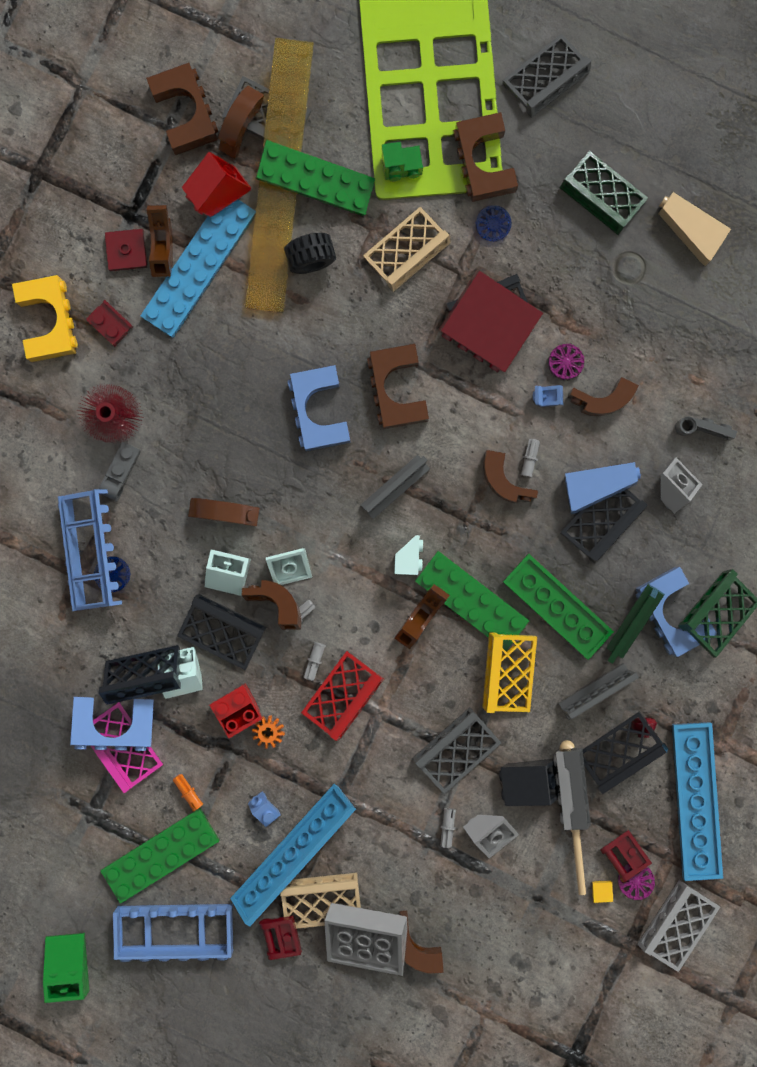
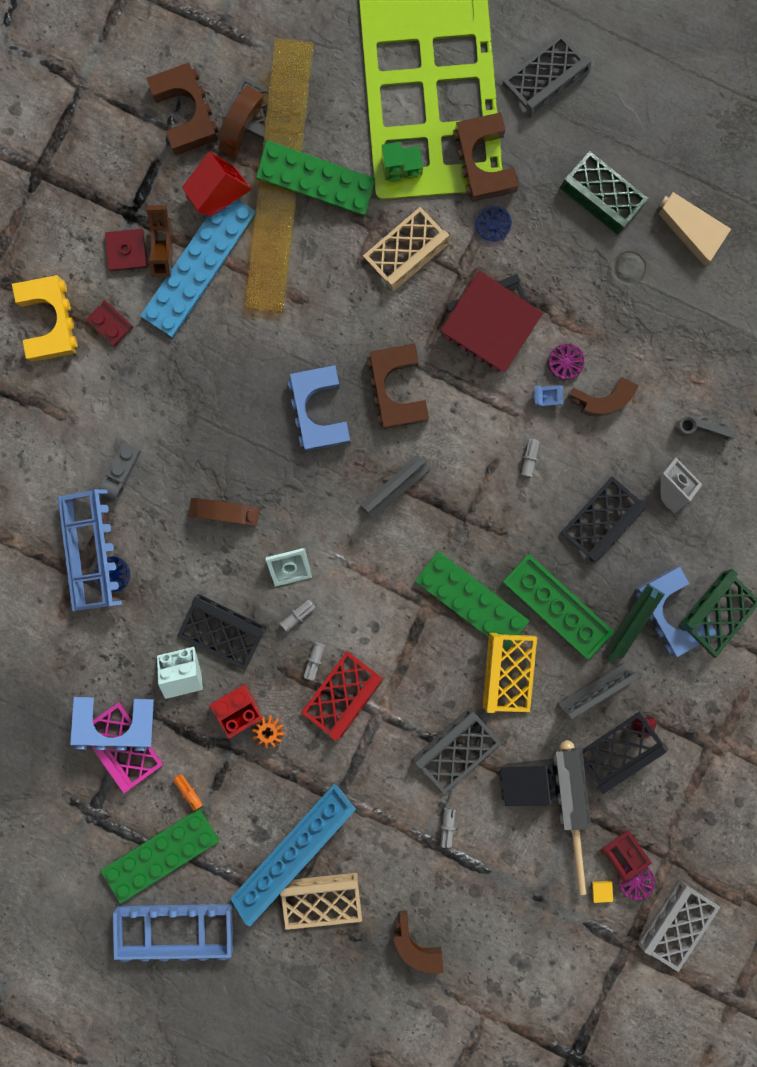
(65, 968): green slope -> none
(110, 405): dark red piece -> none
(142, 685): black fence -> none
(226, 572): light aqua slope -> none
(263, 809): medium blue bracket -> none
(286, 936): dark red plate -> none
(289, 612): reddish brown arch -> none
(310, 253): black tyre -> none
(366, 938): light grey slope -> none
(407, 558): light aqua slope -> none
(421, 616): reddish brown arch -> none
(490, 833): light grey slope -> none
(495, 478): reddish brown arch -> none
(598, 484): medium blue slope -> none
(697, 801): dark azure plate -> none

